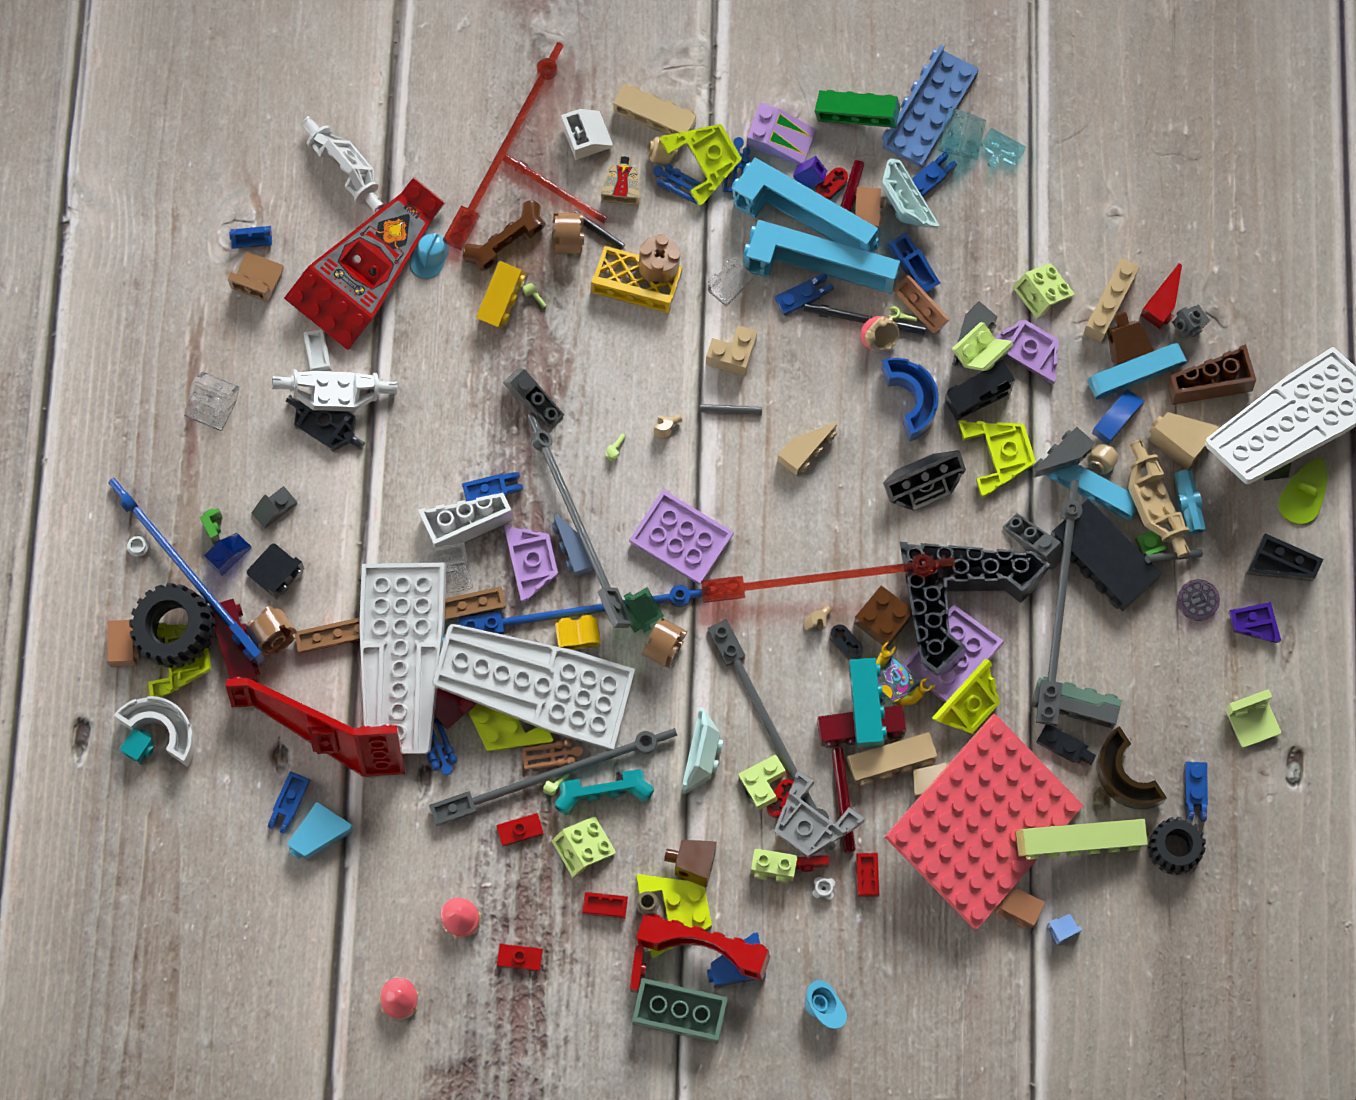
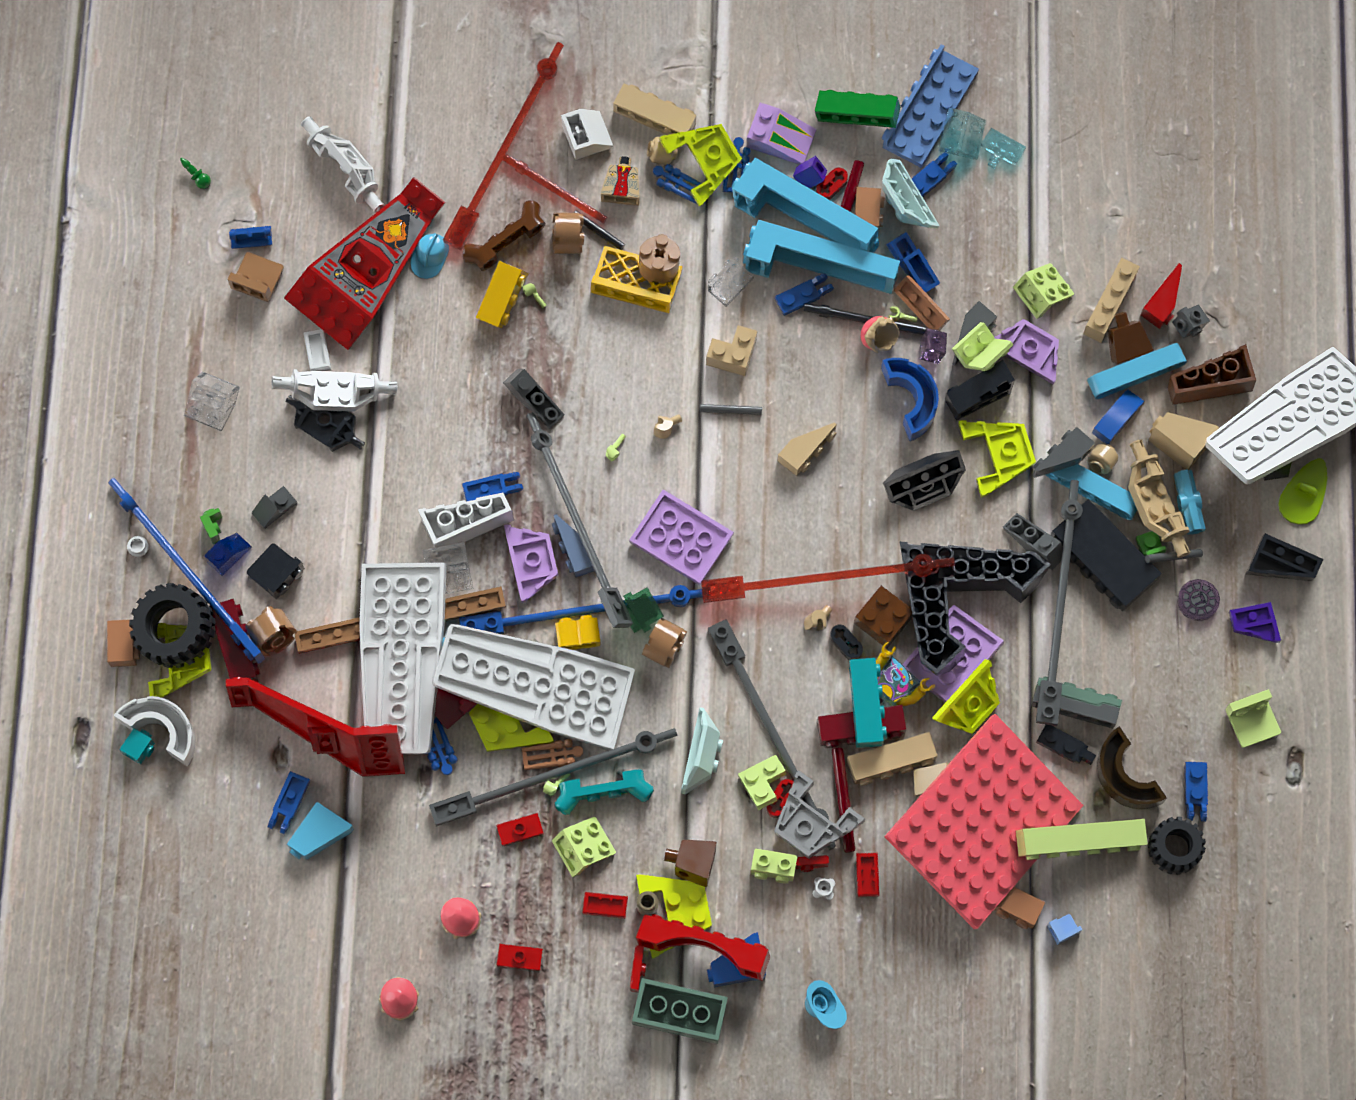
(201, 179): none -> green bar
(933, 346): none -> clear purple brick

